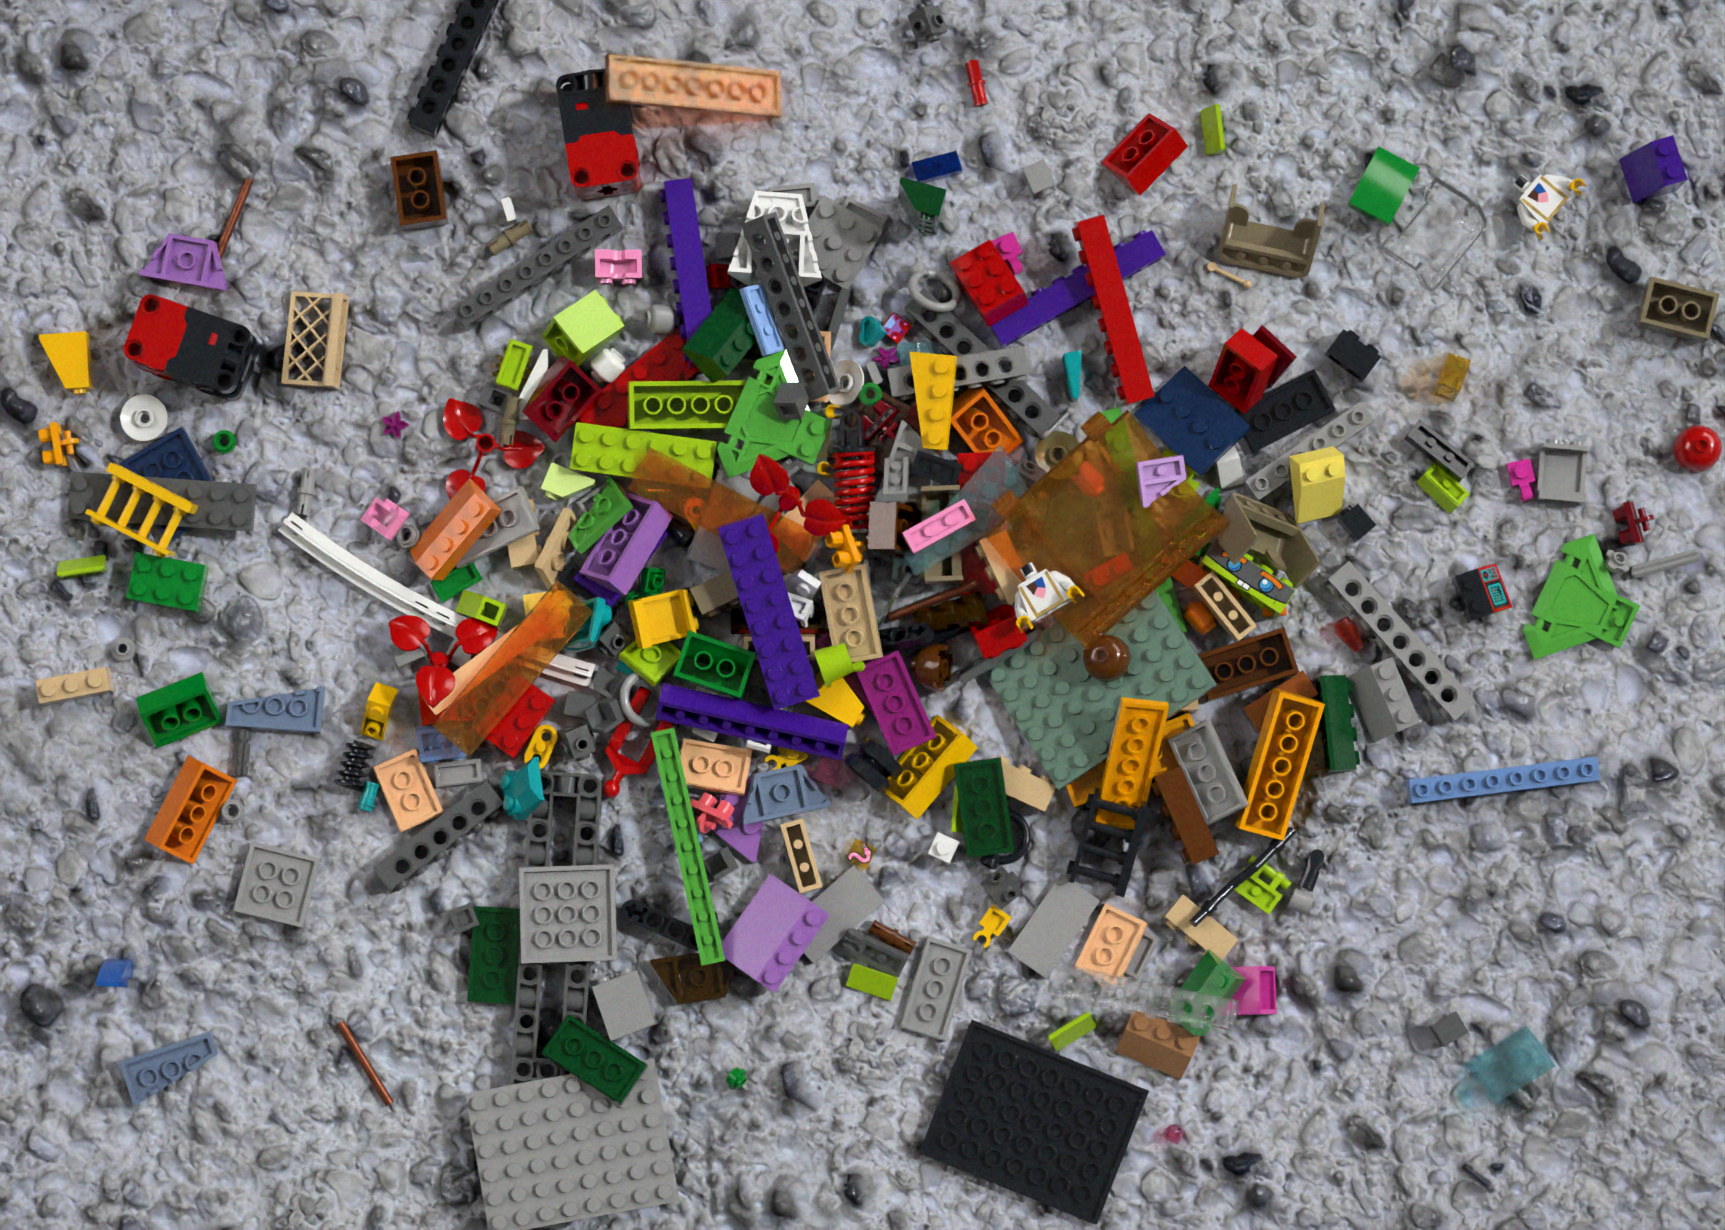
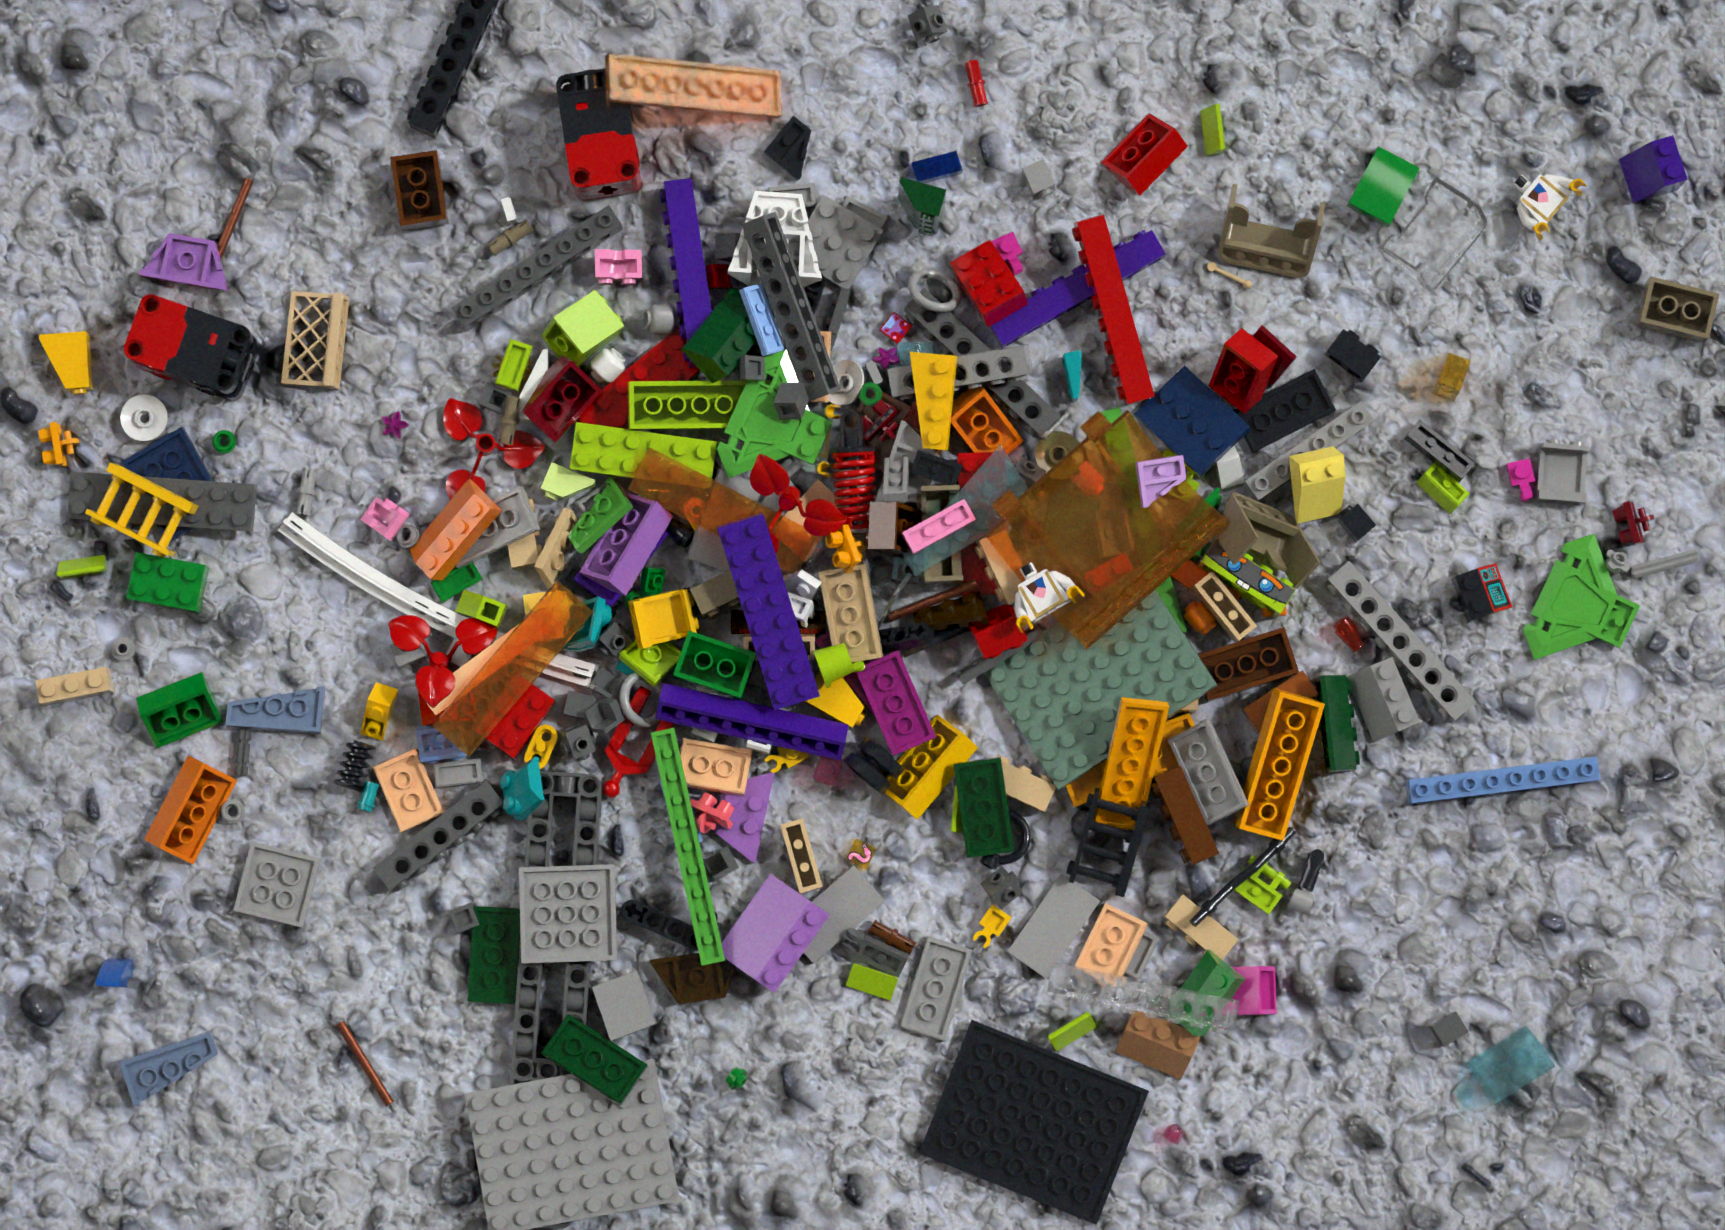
(752, 368): none -> dark grey plate
(782, 794): sand blue wing -> none
(790, 147): none -> black wing
(871, 331): teal tile -> none
(933, 666): reddish brown cylinder -> none
(943, 848): white brick -> none
(1107, 658): reddish brown cylinder -> none
(1697, 448): red cylinder -> none

